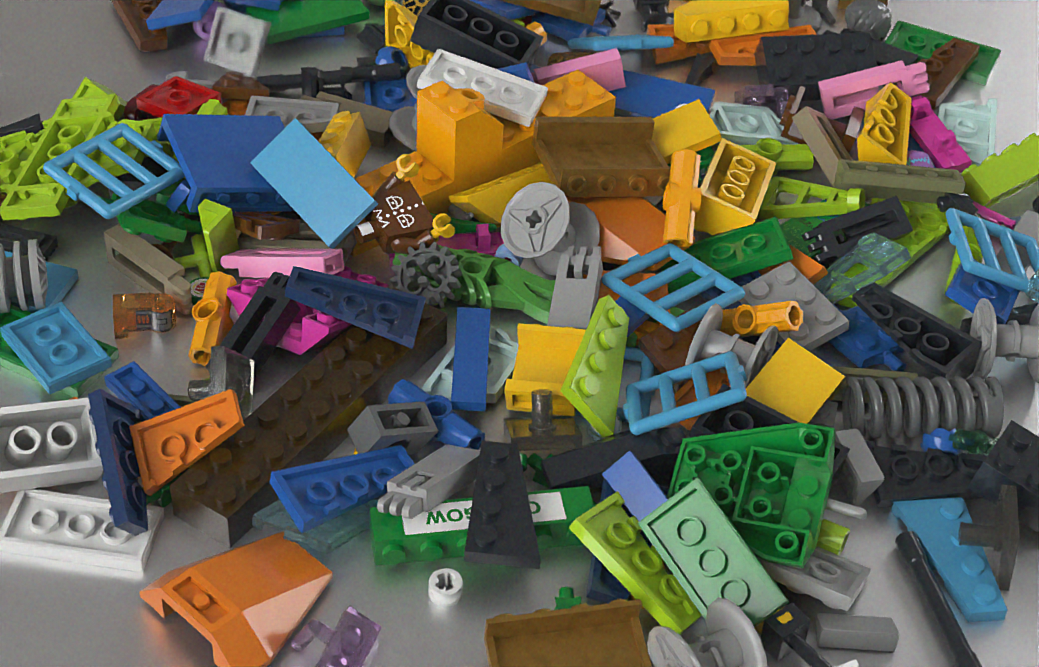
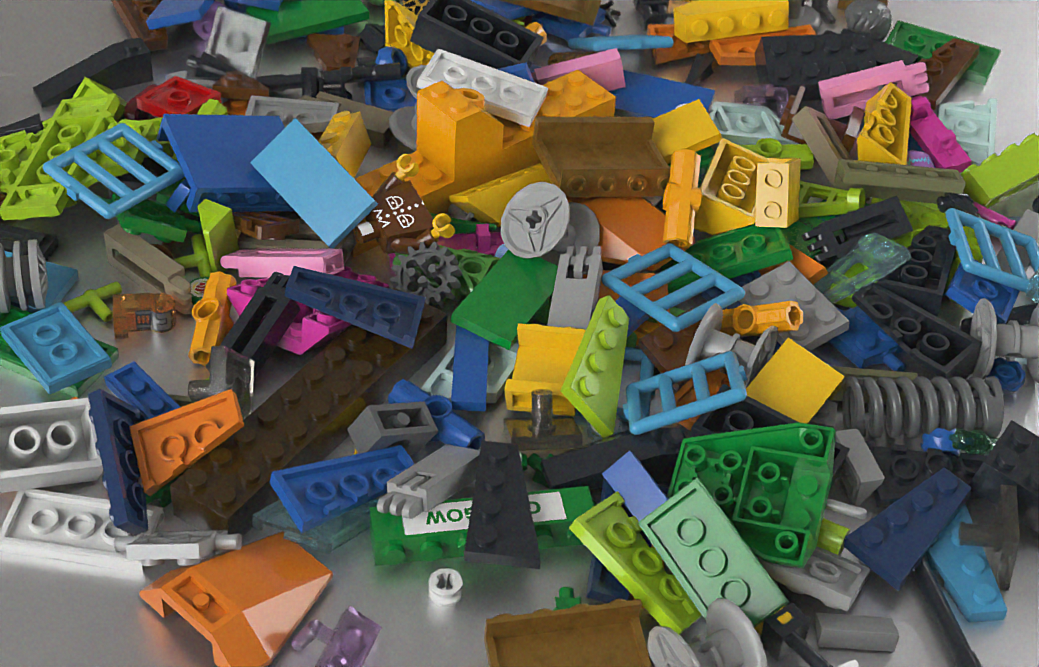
(94, 299): none -> lime piece
(114, 67): none -> black wedge
(184, 546): none -> light grey plate
(209, 66): none -> black piece
(335, 50): none -> reddish brown wing
(506, 296): none -> green tile
(777, 192): none -> yellow panel
(905, 530): none -> dark blue wing
(926, 274): none -> black wedge
(1009, 375): none -> blue plate

